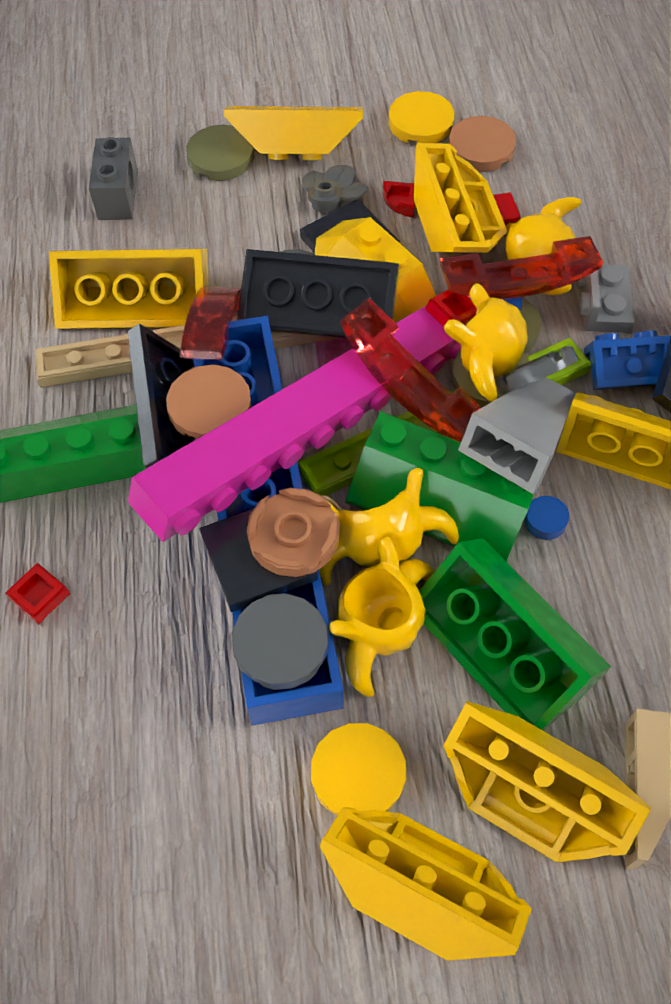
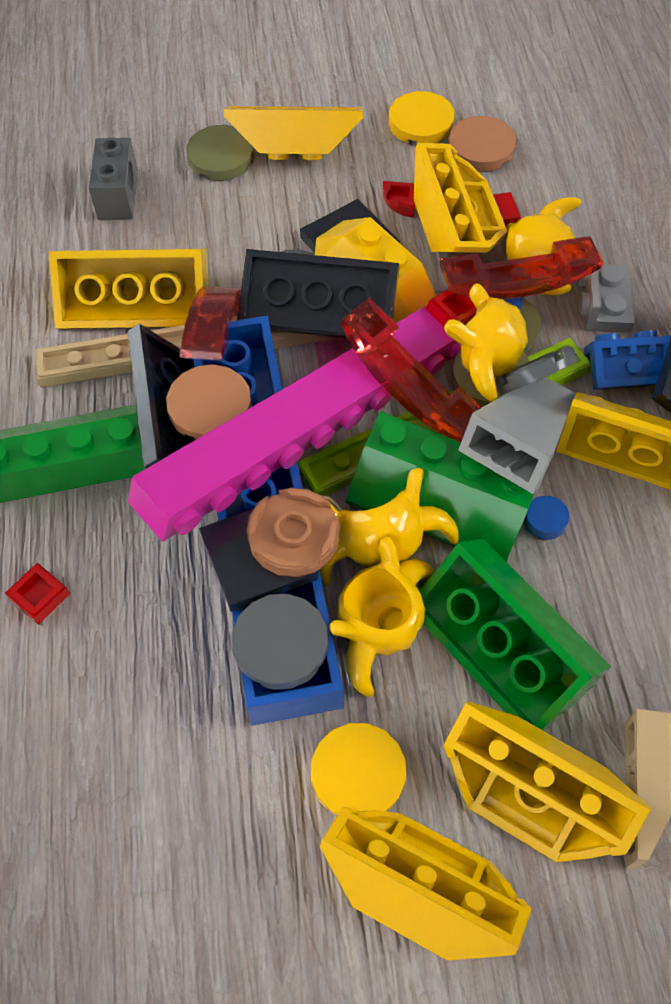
(330, 188): dark grey plate -> none

